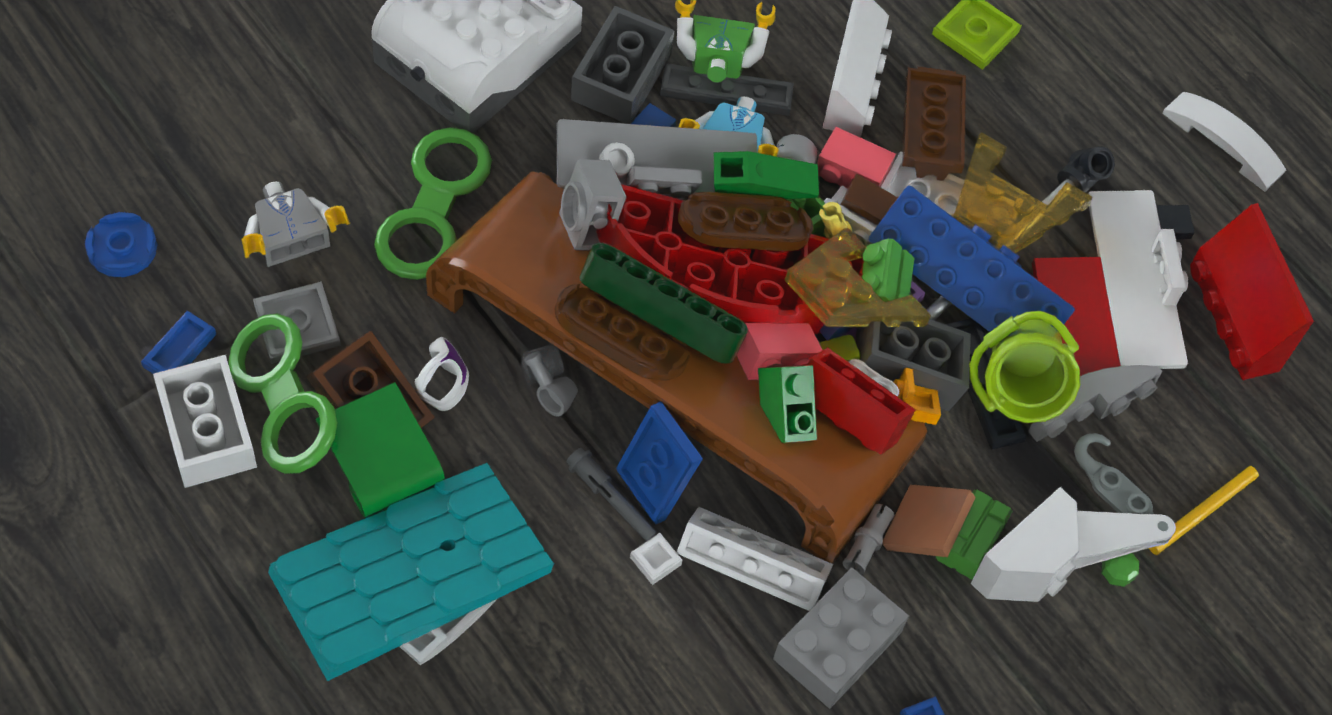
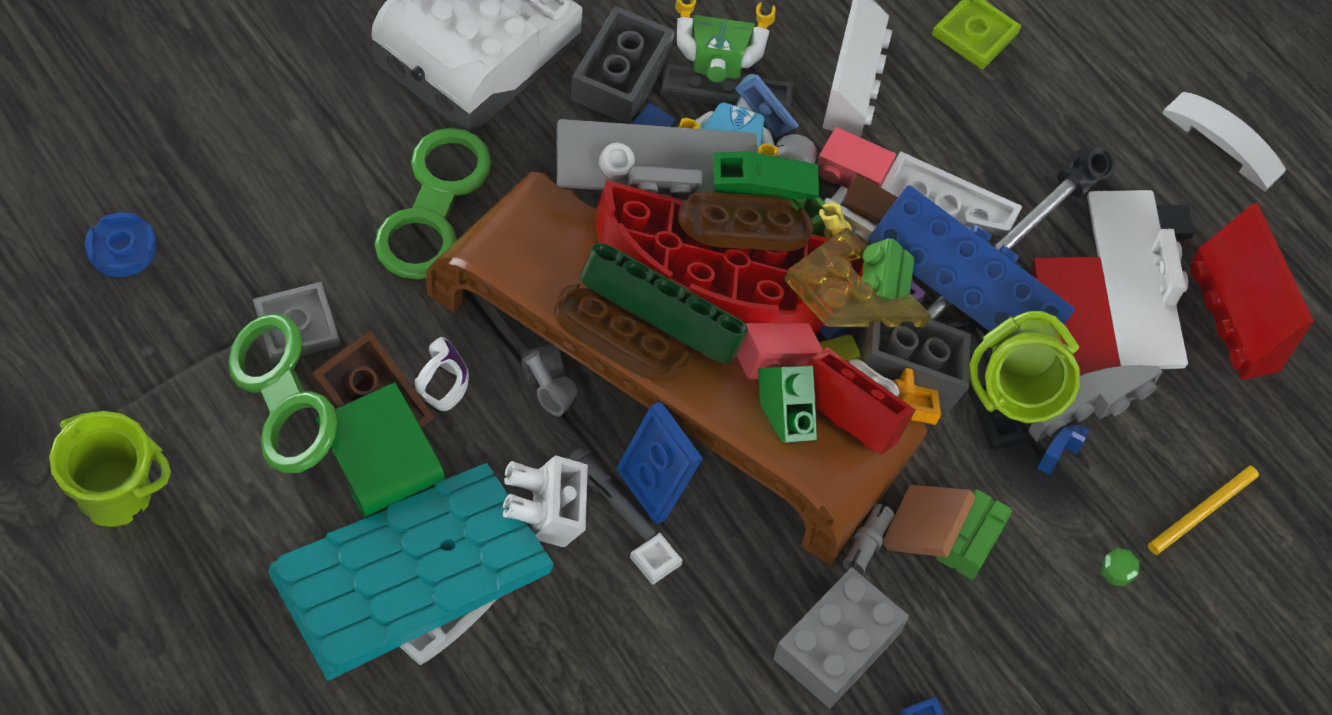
(105, 466): none -> lime piece
(179, 344): blue tile -> none
(205, 421): white brick -> none
(290, 225): light grey torso -> none
(558, 499): none -> white brick
(587, 200): light grey brick -> none
(754, 558): white fence -> none
(764, 102): none -> medium blue slope
(934, 122): reddish brown brick -> none
(1006, 210): clear yellow wing -> none
(1059, 538): white slope -> none
(1070, 439): none -> blue slope

